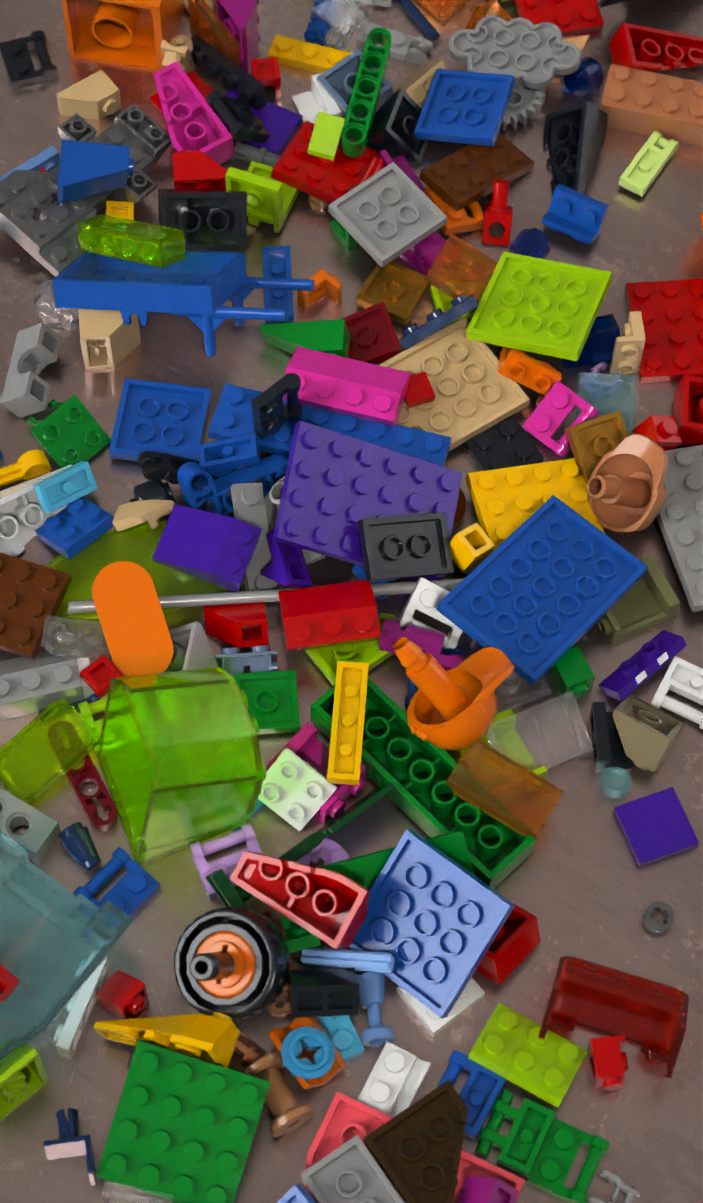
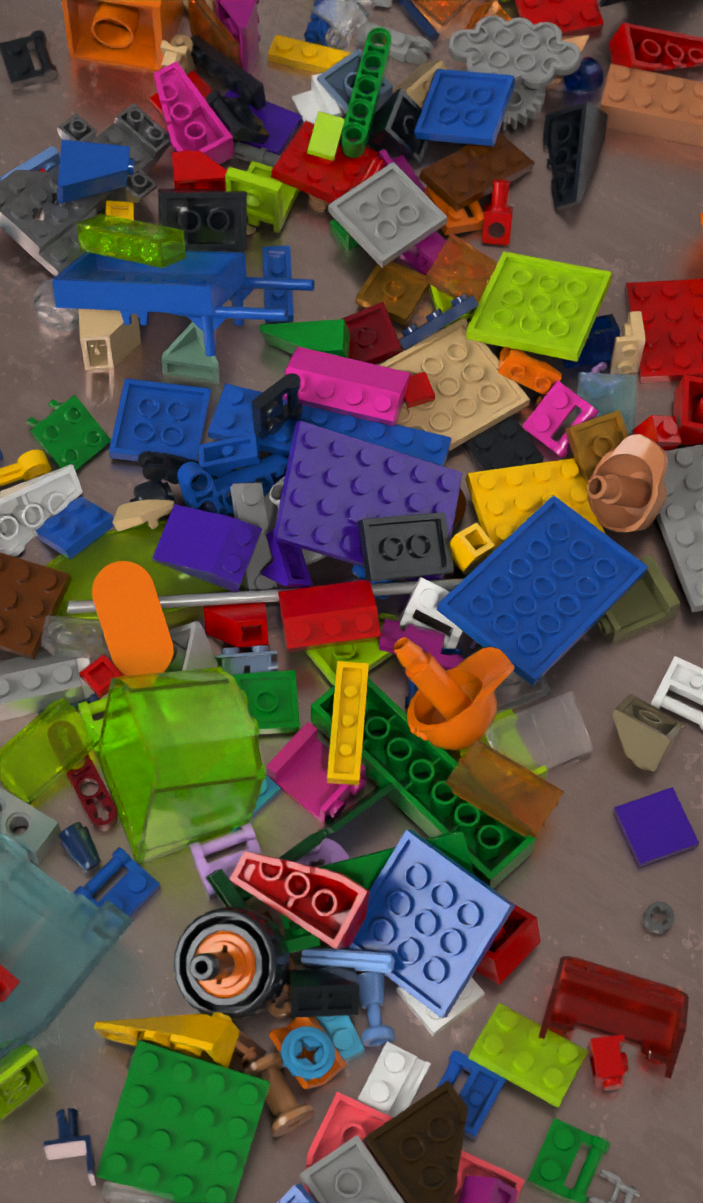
(24, 389): light grey arch -> none
(65, 487): medium azure plate -> none
(80, 1008): white plate -> none
(90, 97): tan slope -> none
(123, 997): red slope -> none
(188, 358): none -> sand green slope
(268, 73): red panel -> none
(294, 789): hinge -> none
(324, 285): orange bracket -> none
(525, 1137): green plate -> none
(531, 243): clear blue head -> none
(573, 674): green brick -> none
(575, 214): blue bracket -> none
(606, 740): black panel -> none
(615, 782): clear light blue plate -> none
(642, 665): dark purple plate -> none
(648, 163): yellowish green plate -> none

